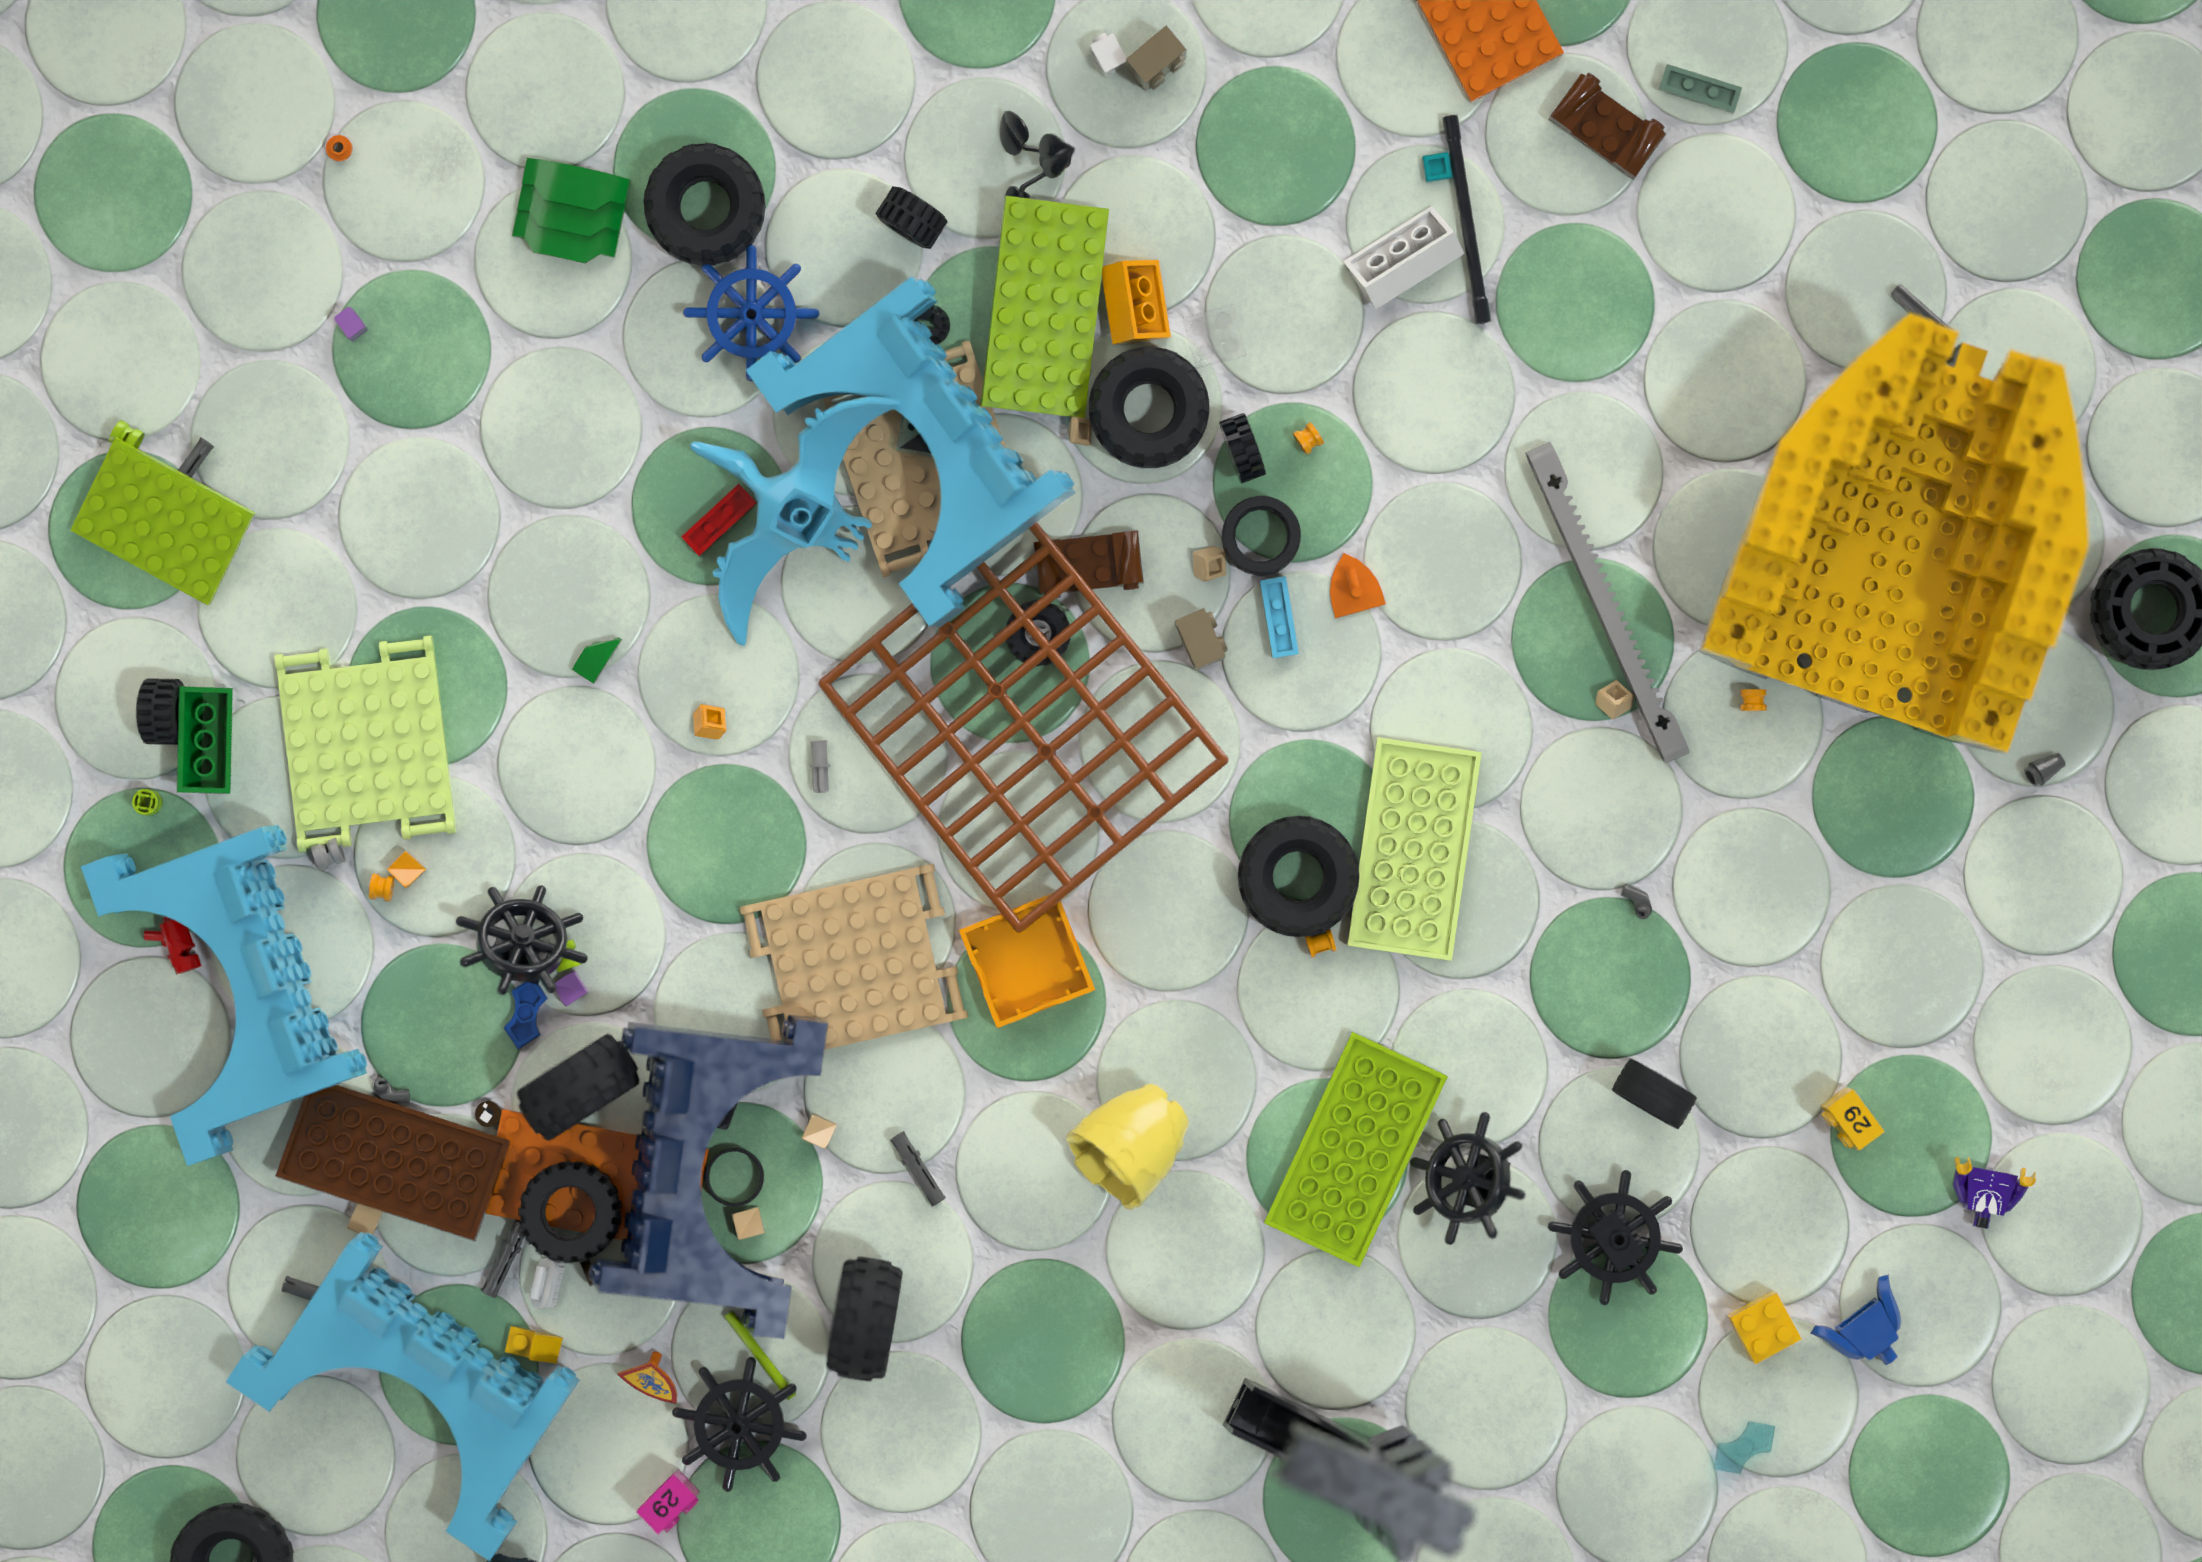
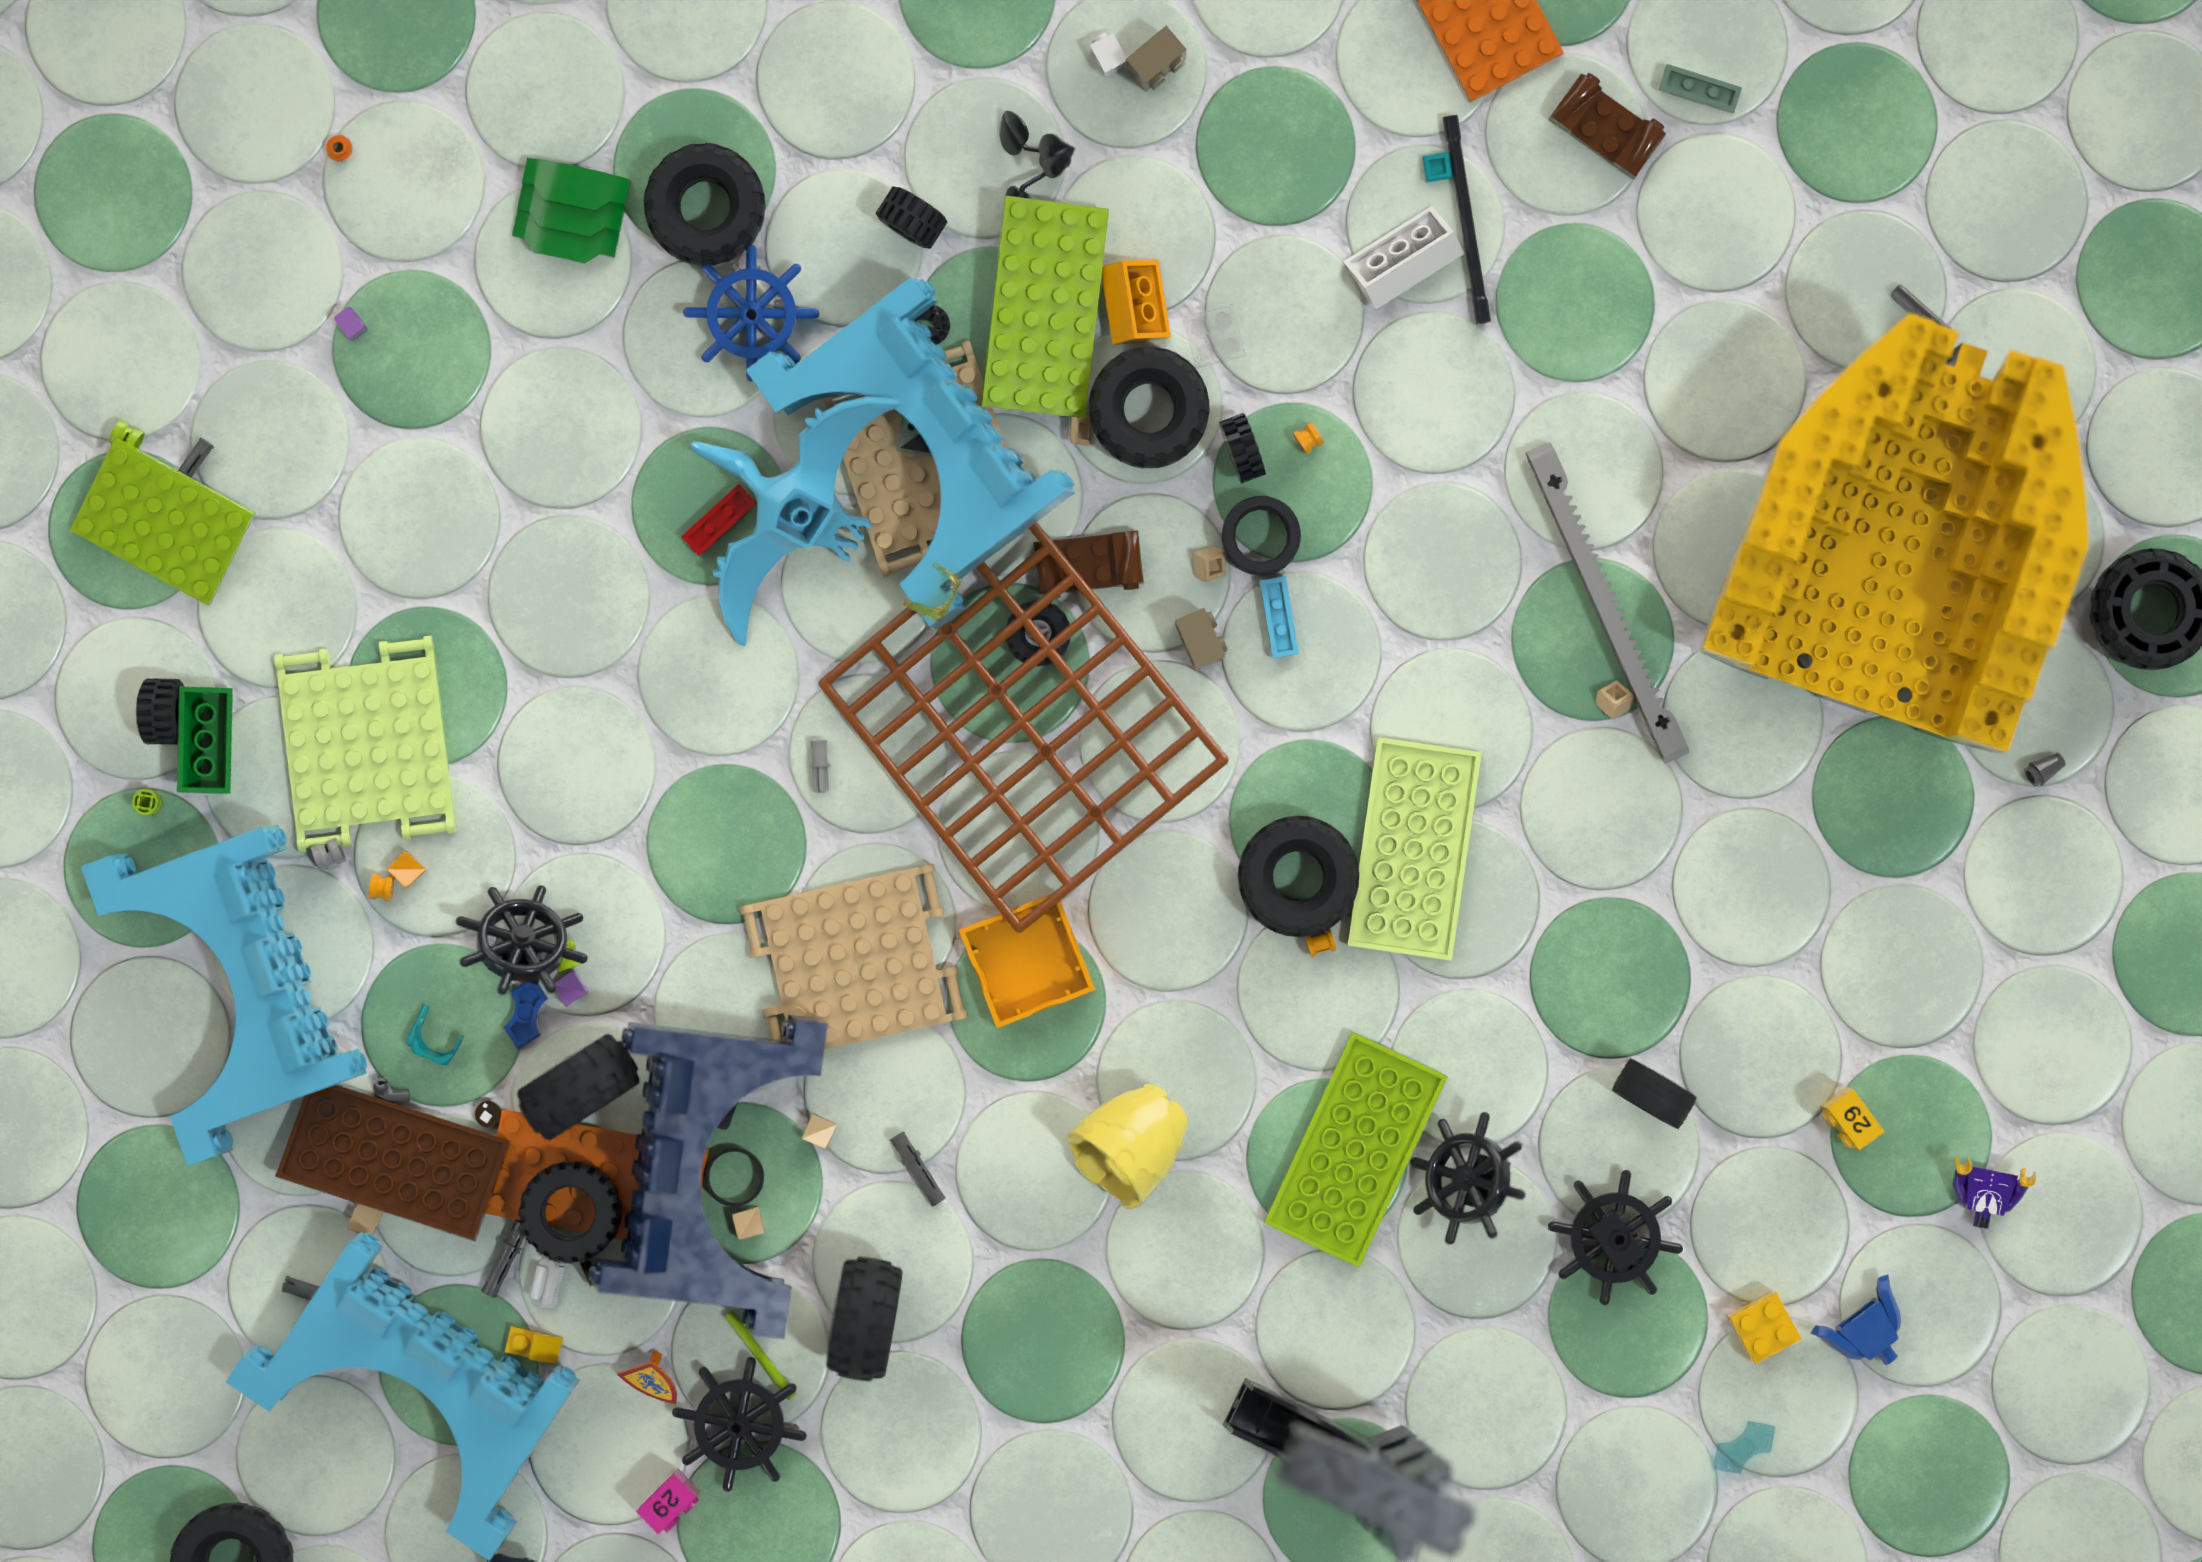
(178, 943): red piece -> none
(420, 1048): none -> teal helmet
(594, 659): green slope -> none
(709, 722): light orange slope -> none
(939, 612): none -> clear yellow helmet
(1354, 588): orange shield -> none
(1640, 900): dark grey arm -> none
(1753, 700): light orange wheel -> none

